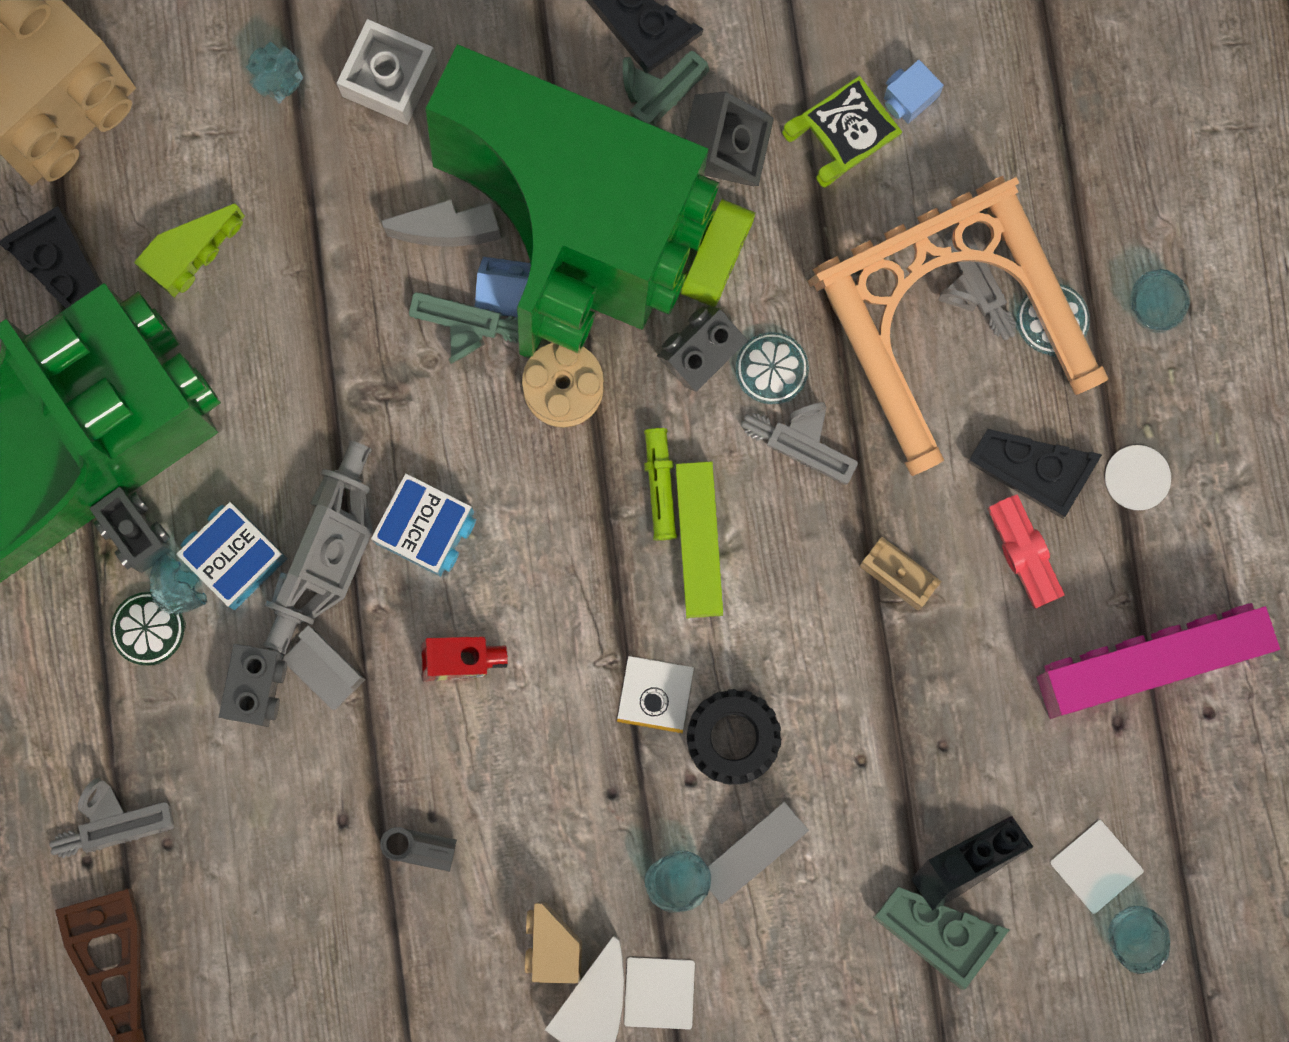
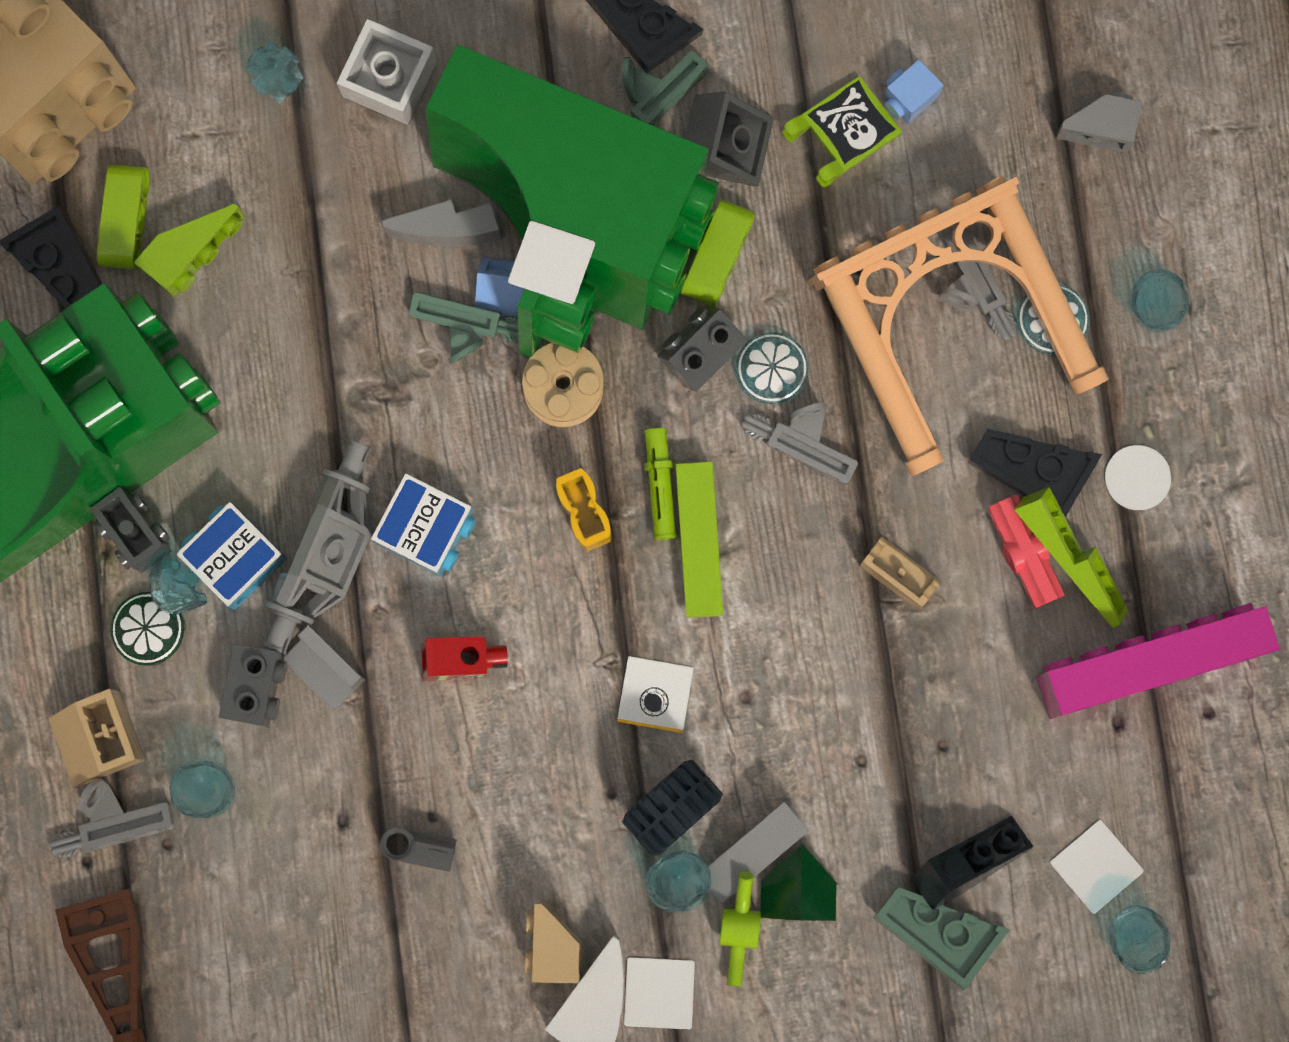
(96, 737): none -> tan slope
(123, 216): none -> lime beam
(202, 789): none -> clear light blue hair
(551, 262): none -> white sticker
(580, 503): none -> yellow brick
(672, 807): none -> black wheel
(740, 928): none -> lime piece
(765, 726): black tyre -> none
(799, 890): none -> dark green slope
(1086, 568): none -> lime slope
(1104, 123): none -> light grey slope

